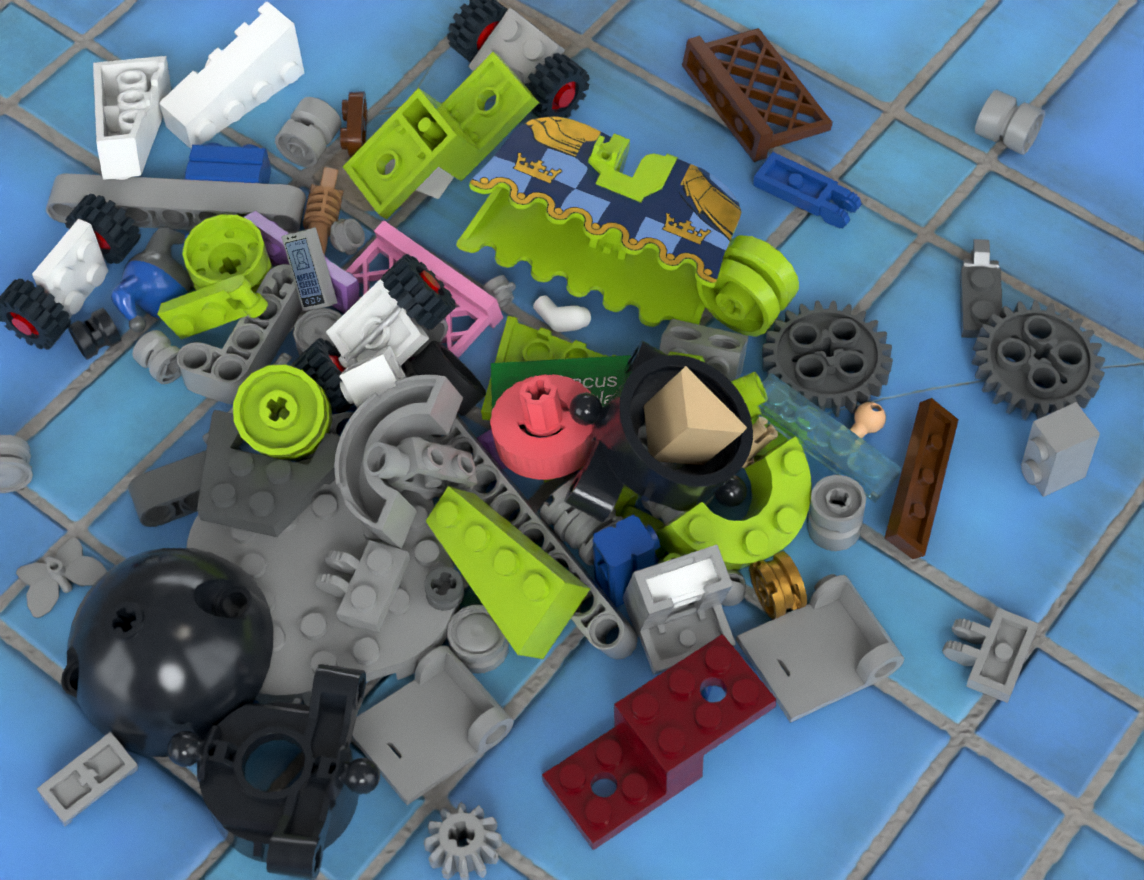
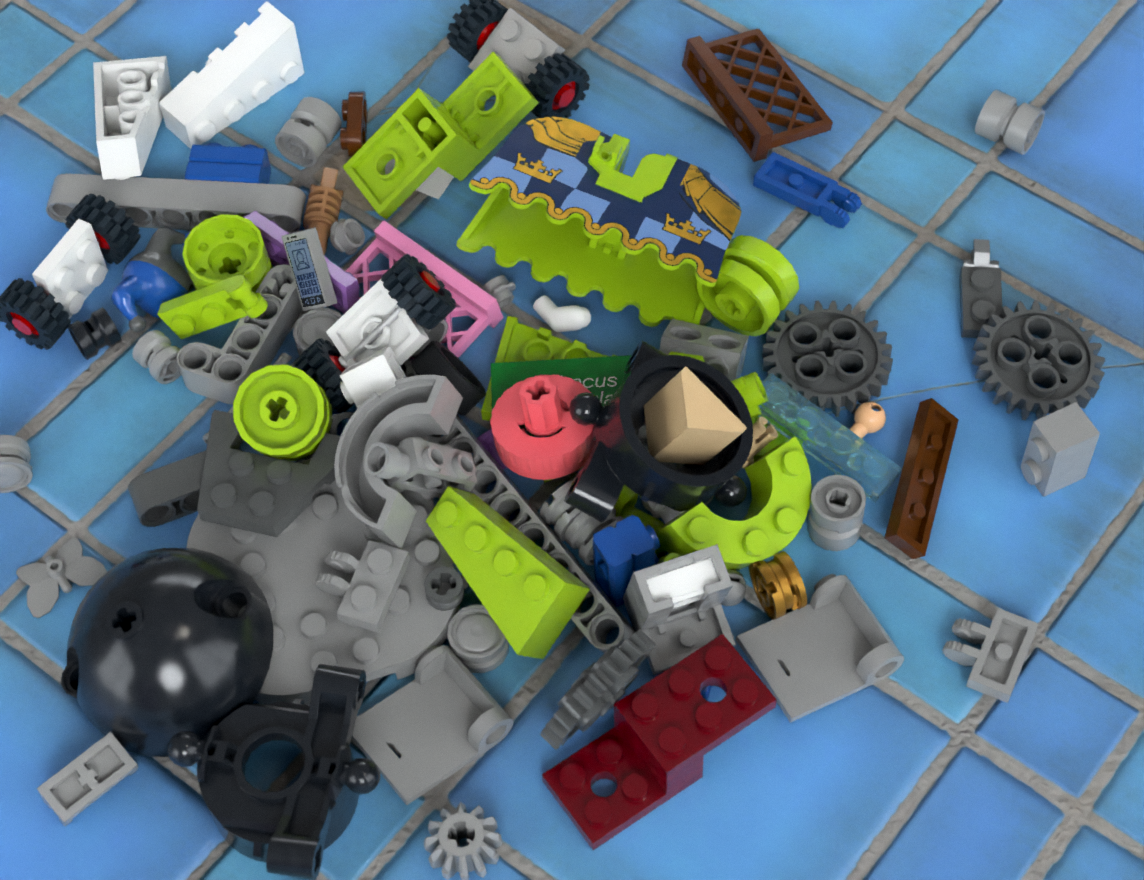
(597, 689): none -> dark grey gear

